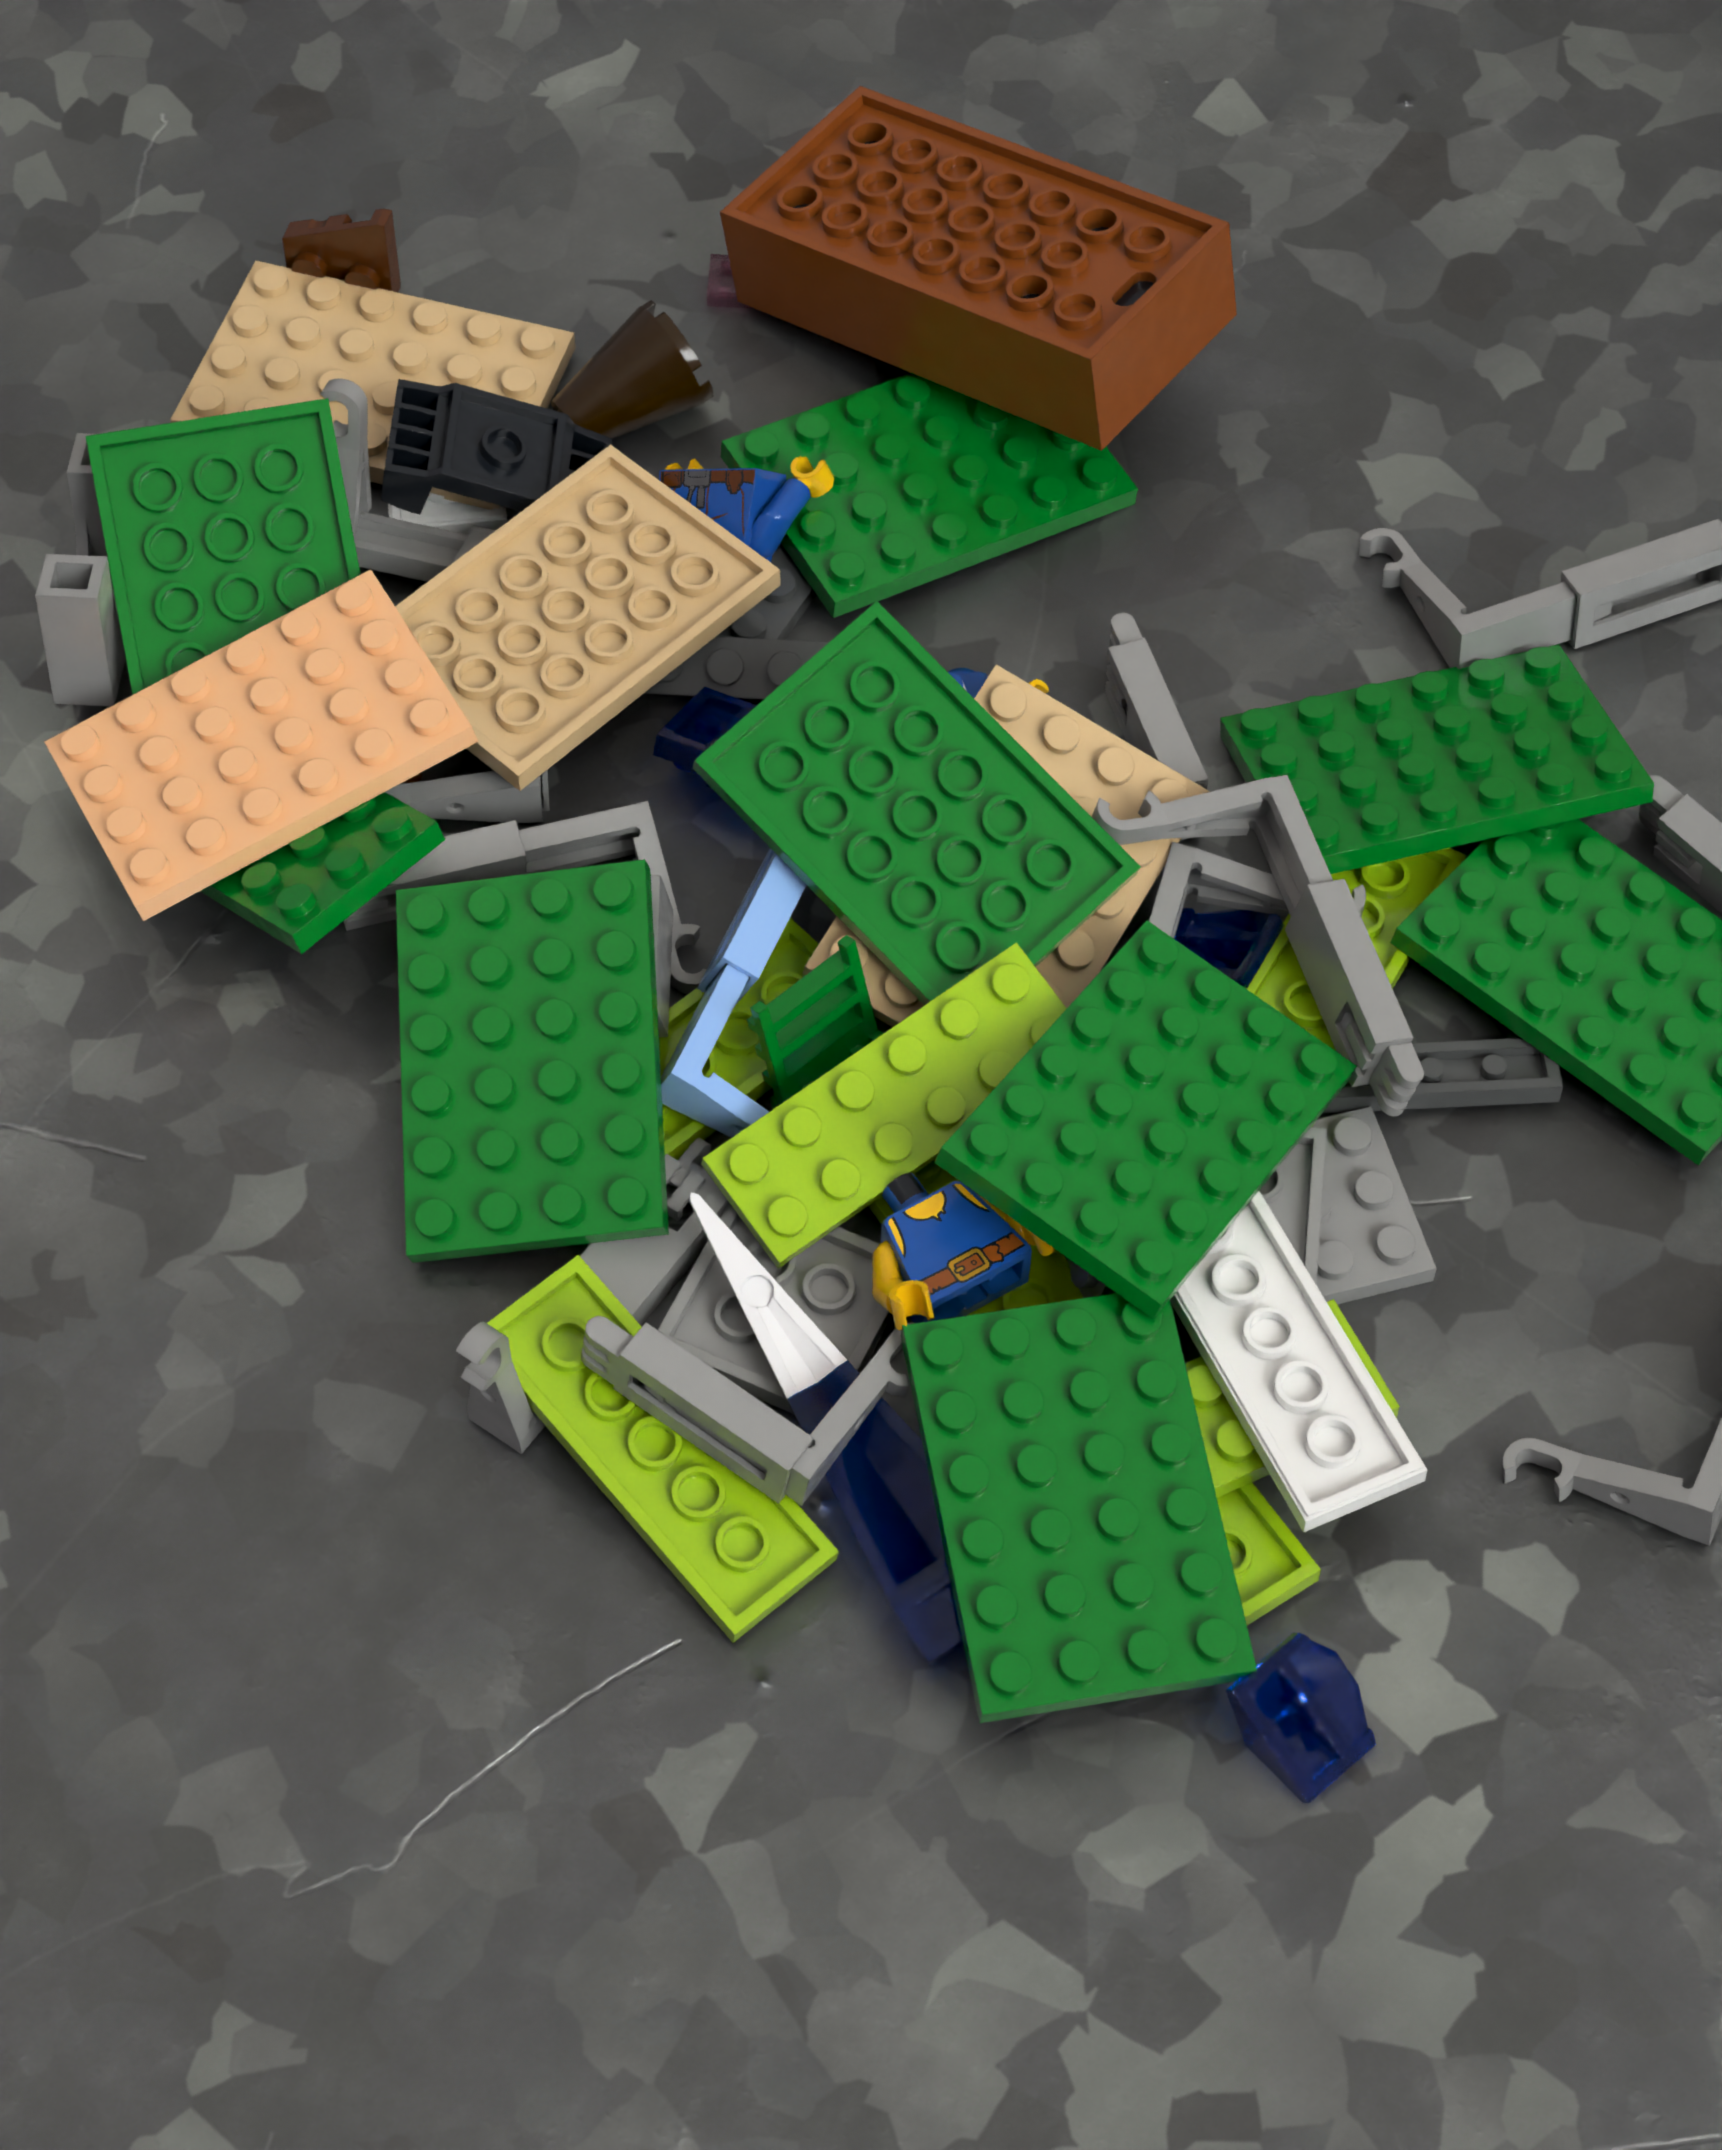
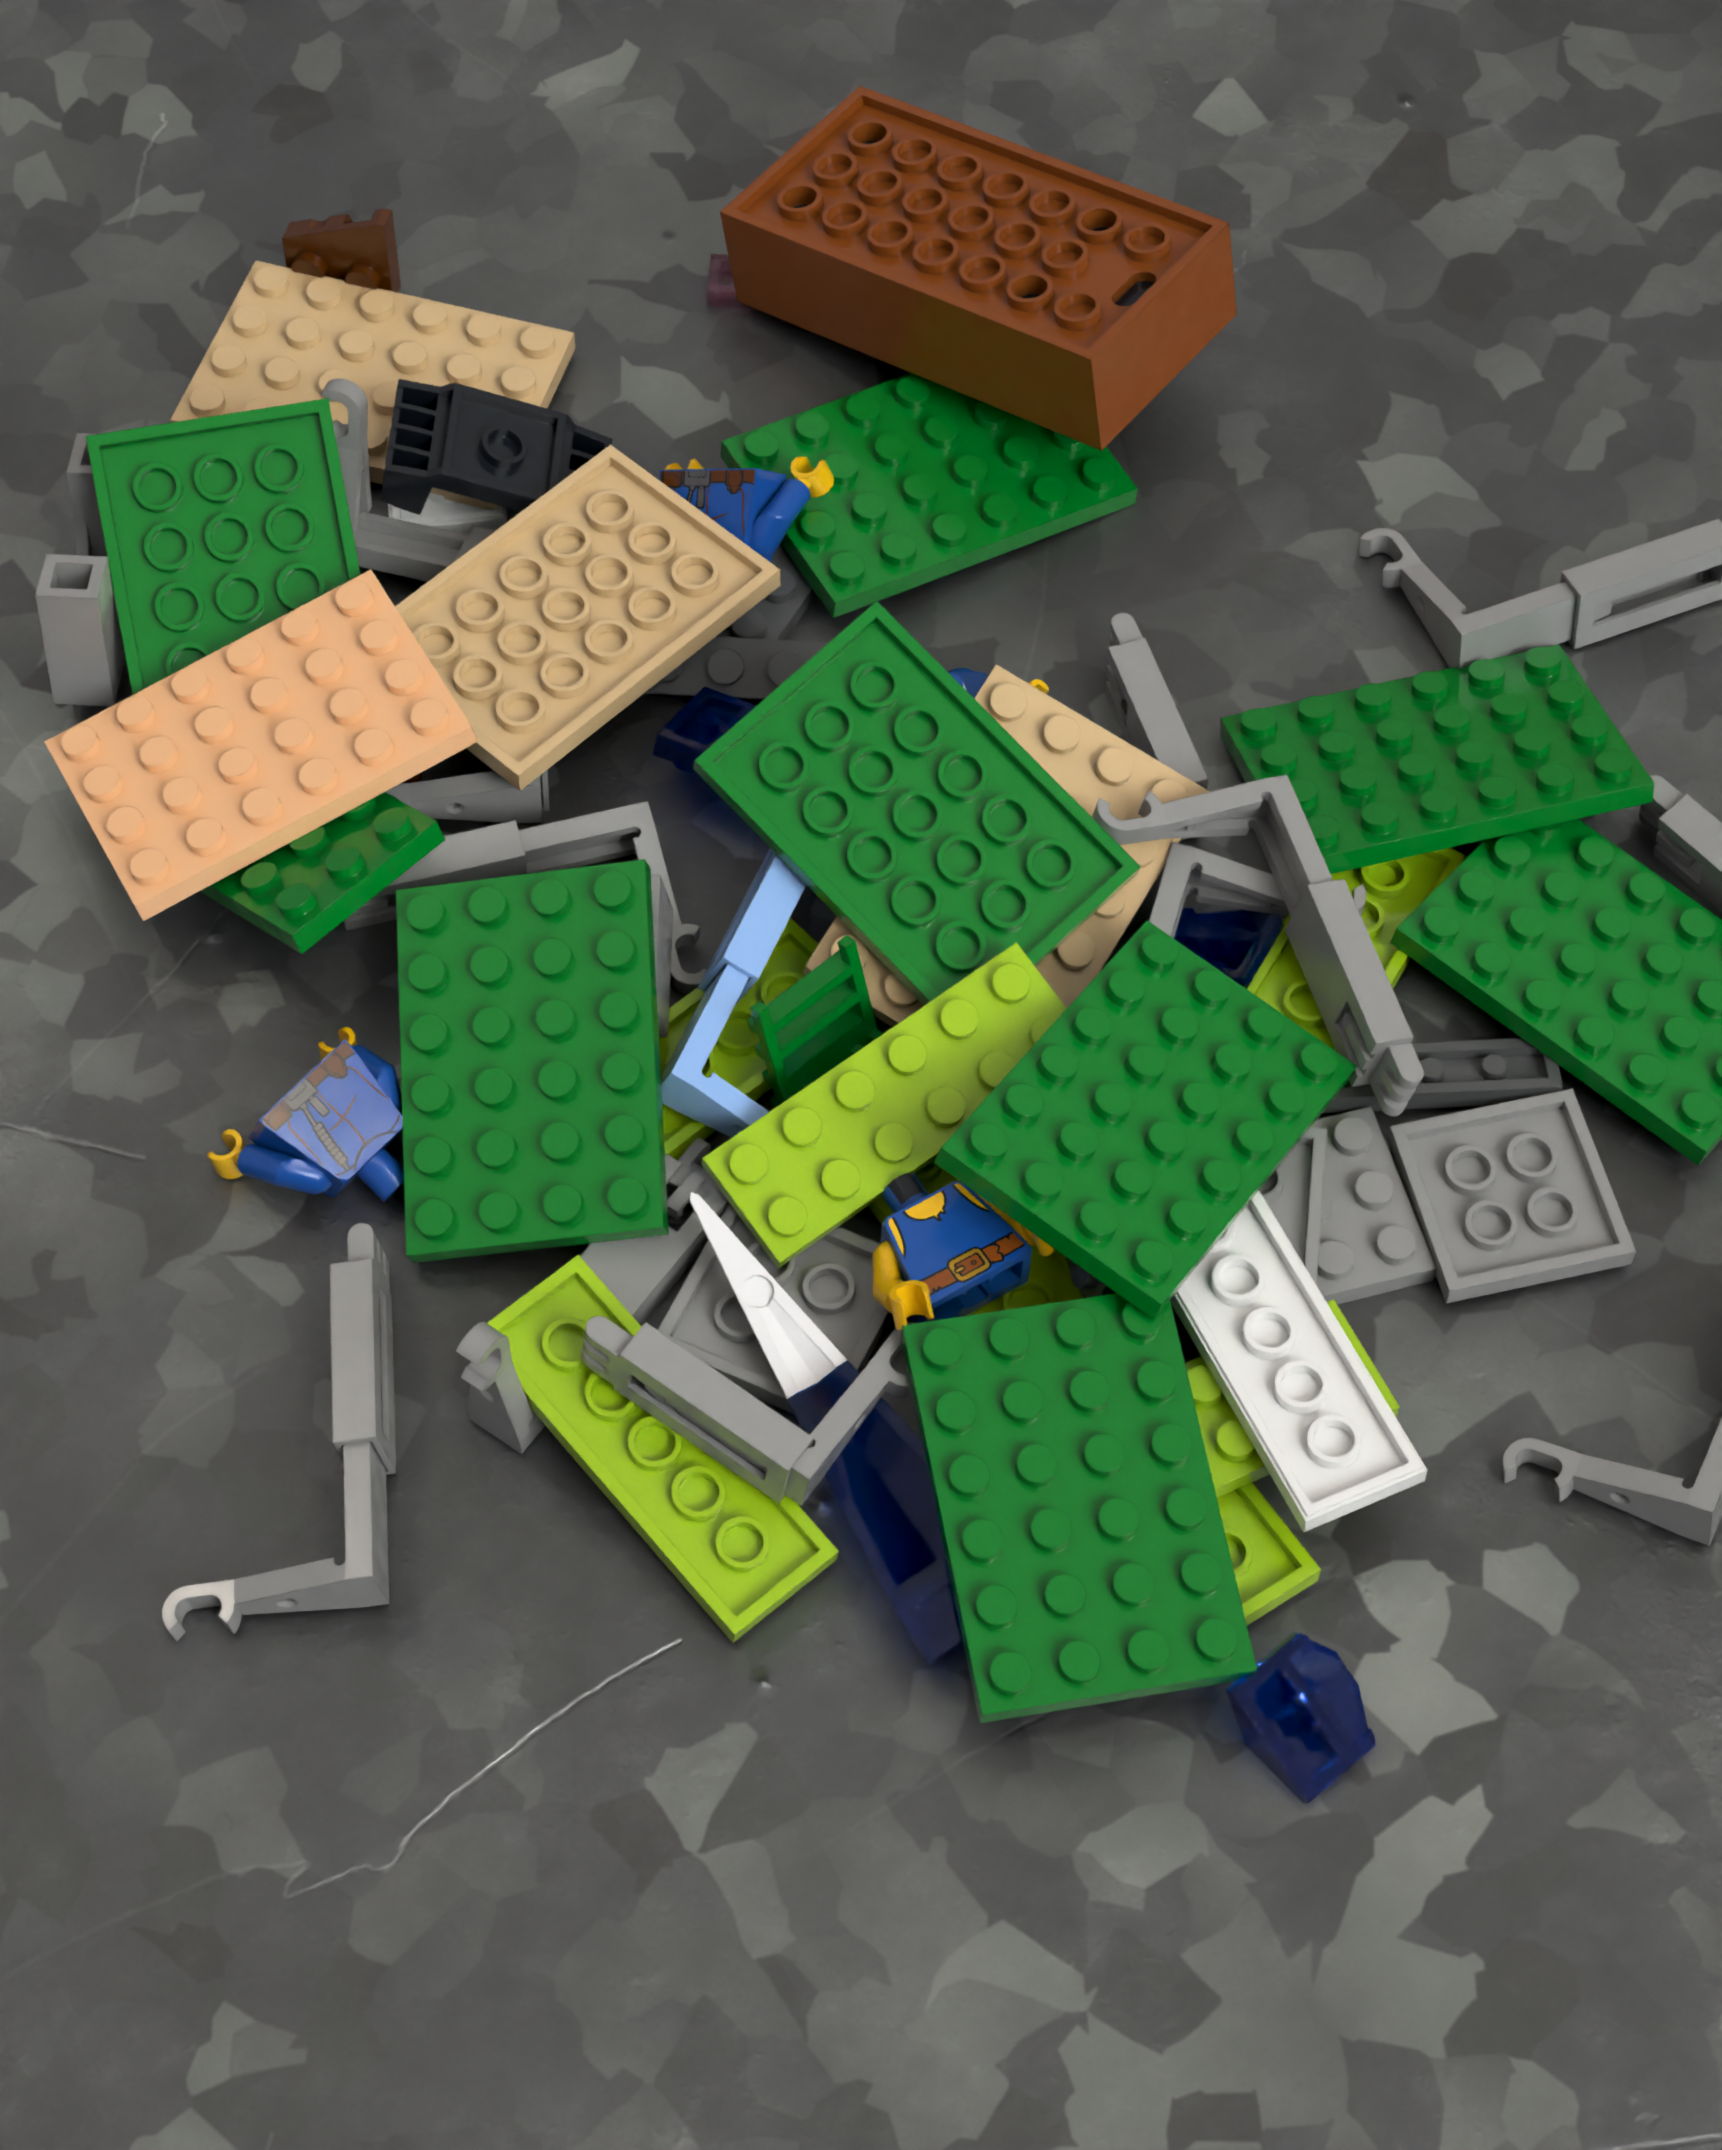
(326, 1128): none -> torso
(366, 1443): none -> light grey hinge
(635, 378): dark brown cone -> none
(1510, 1195): none -> light grey plate

